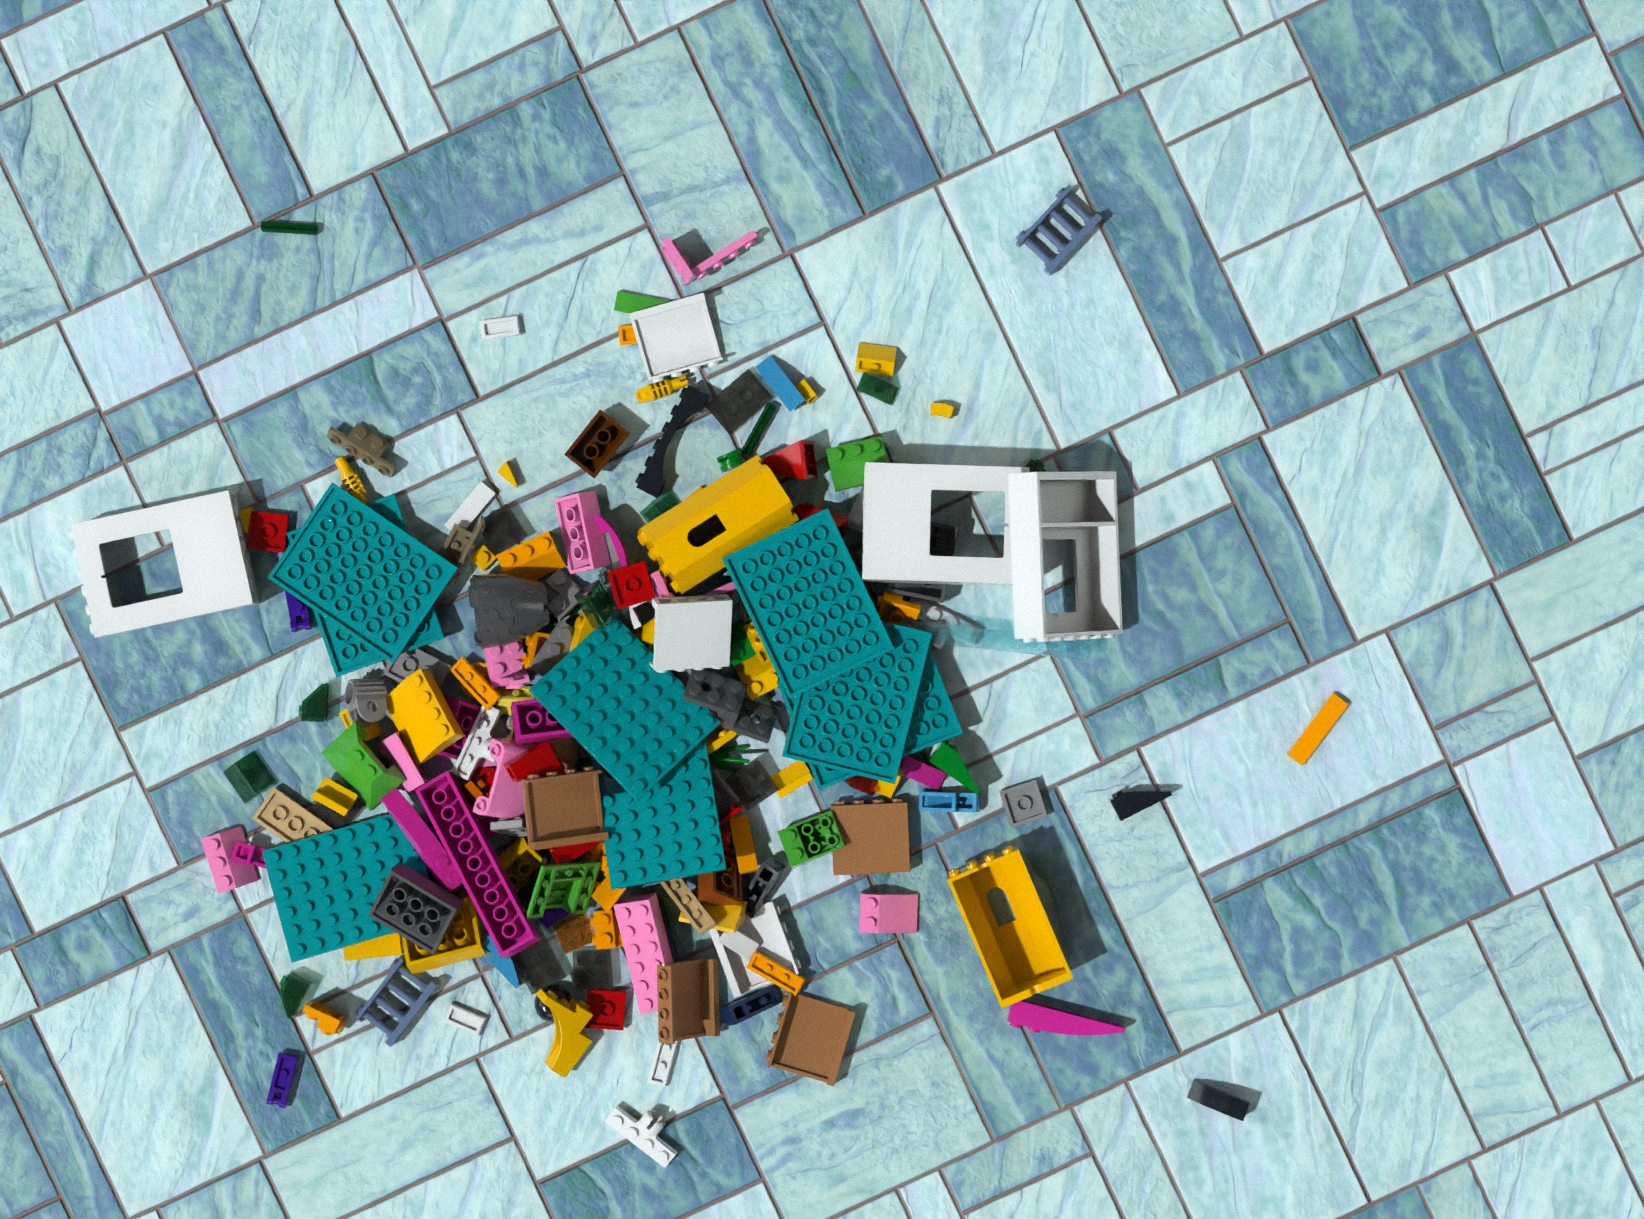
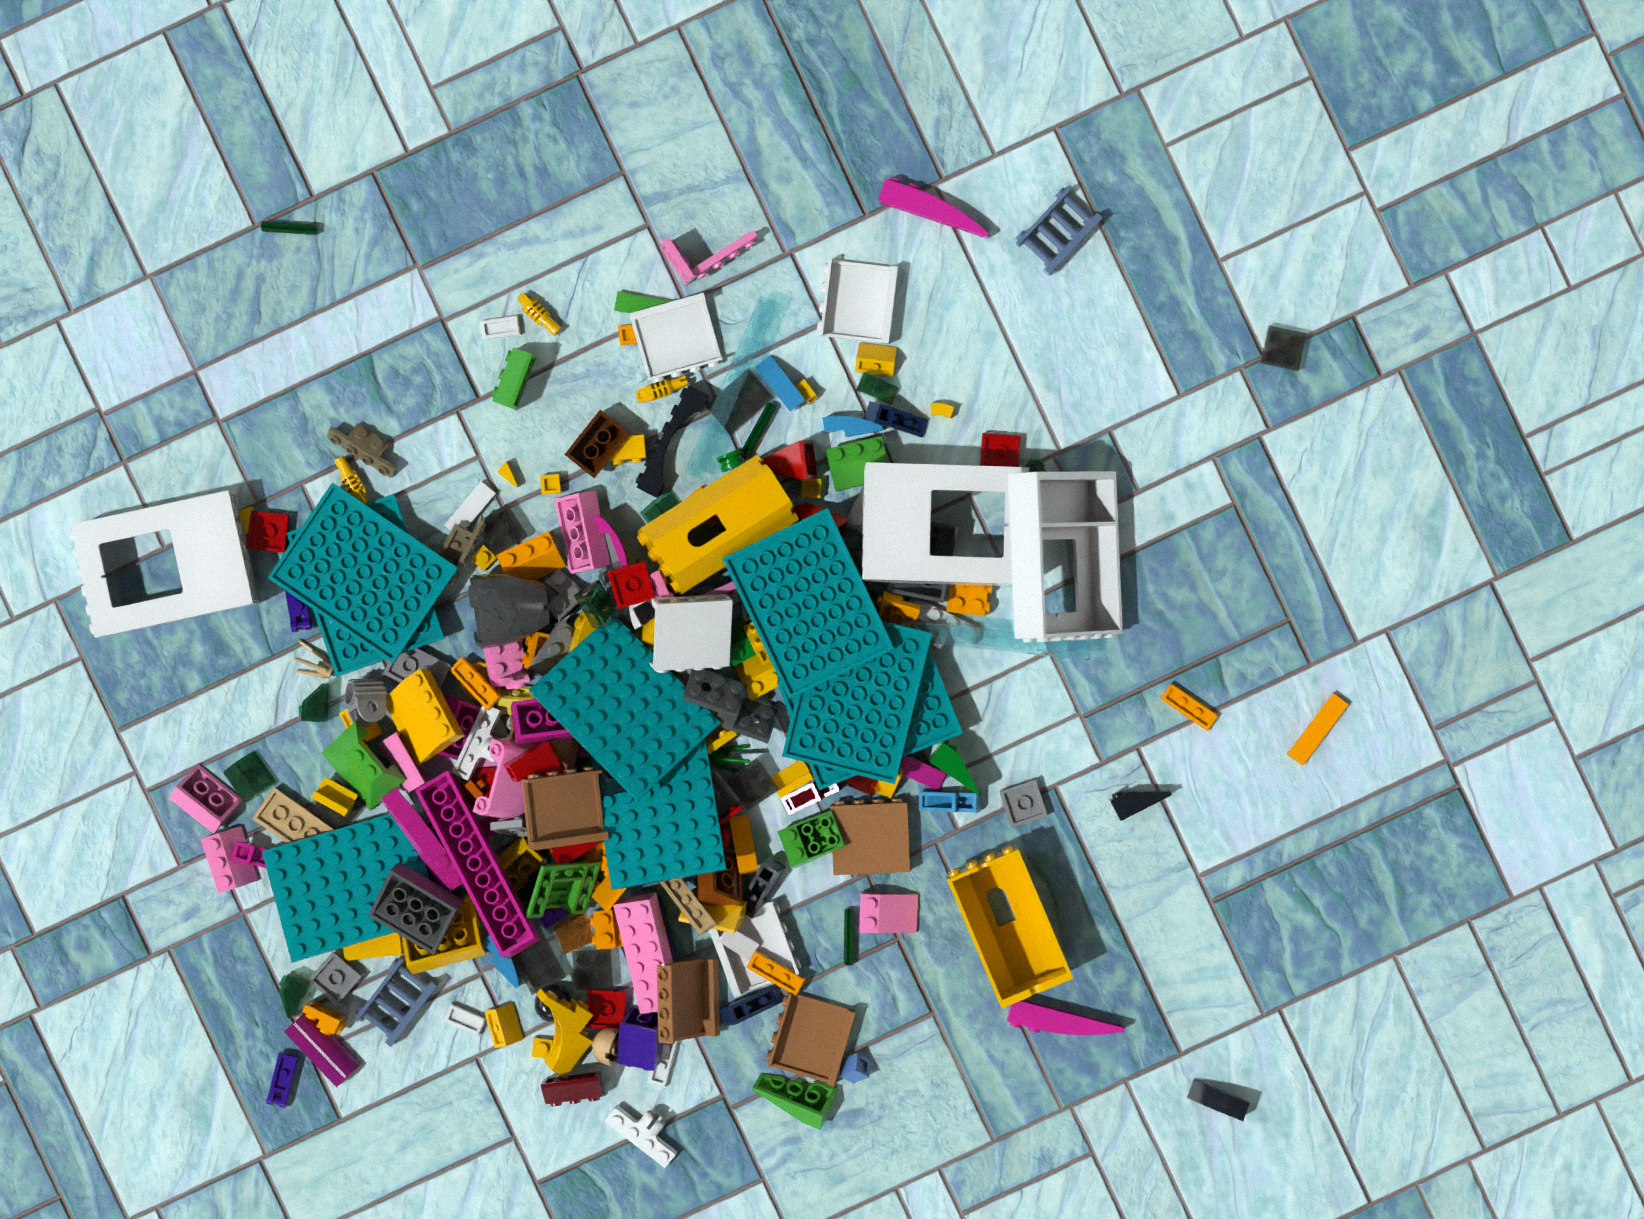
(205, 798): none -> bright pink slope
(323, 1050): none -> magenta brick
(324, 668): none -> tan plant
(335, 978): none -> light grey plate
(503, 1025): none -> yellow panel
(513, 378): none -> bright green slope
(538, 313): none -> yellow hinge
(541, 1047): none -> yellow plate
(550, 484): none -> yellow plate
(572, 1088): none -> dark red slope
(606, 1046): none -> tan cylinder
(632, 449): none -> yellow slope
(639, 1040): none -> dark purple slope
(731, 387): none -> clear light blue plate
(802, 1100): none -> bright green wedge
(807, 795): none -> slope
(811, 488): none -> yellow plate
(849, 920): none -> dark green axle
(851, 425): none -> dark azure slope
(855, 1068): none -> medium blue panel
(857, 301): none -> white panel
(895, 419): none -> dark blue slope
(927, 206): none -> dark pink slope
(968, 599): none -> light orange plate
(1000, 450): none -> red plate
(1189, 707): none -> light orange tile
(1283, 348): none -> clear smoke plate

